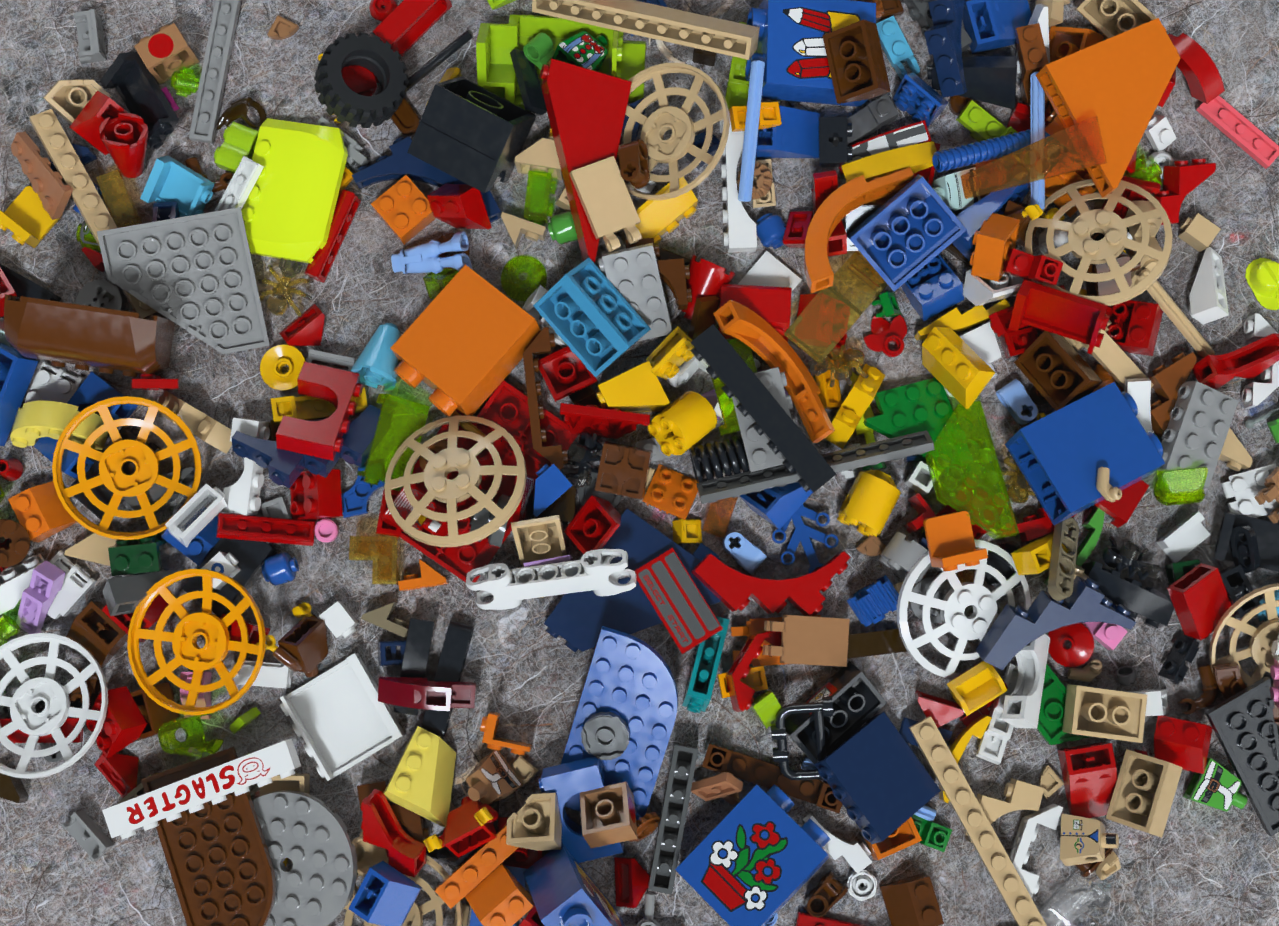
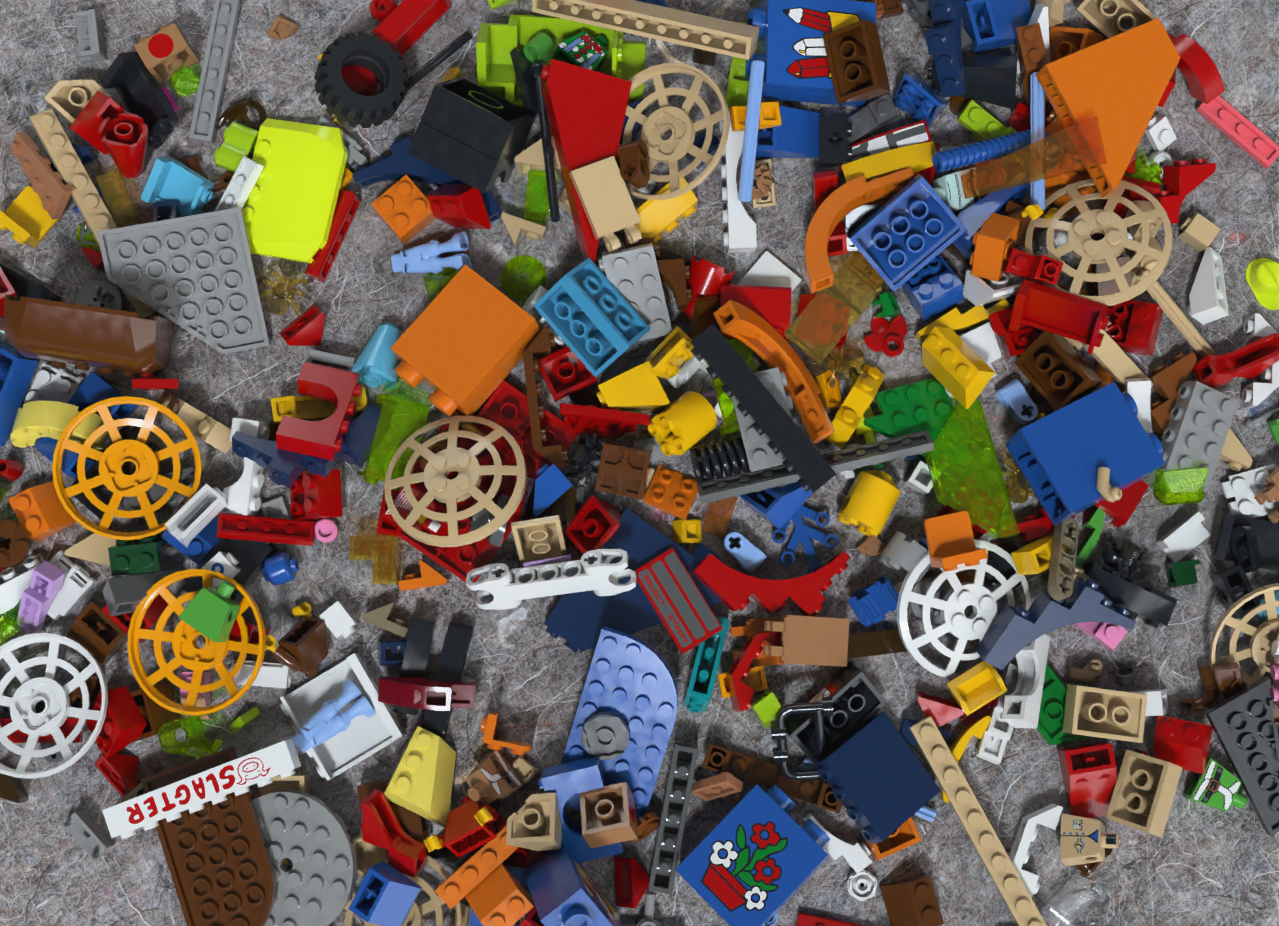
(212, 612): none -> bright green torso
(275, 360): yellow dish -> none
(328, 721): none -> light blue piece
(357, 498): blue tile -> none
(405, 119): reddish brown tile -> none
(548, 150): none -> black bar
(562, 228): bright green head -> none
(771, 230): blue head -> none
(797, 229): red slope -> none
(826, 894): reddish brown piece -> none
(896, 46): medium azure hinge -> none
(923, 511): red panel -> none
(932, 834): green slope -> none
(1018, 797): tan arch -> none
(1049, 781): tan tile -> none
(1081, 648): red dish -> none
(1108, 866): tan tile -> none
(1183, 650): black hinge -> none
(1199, 600): red brick -> none

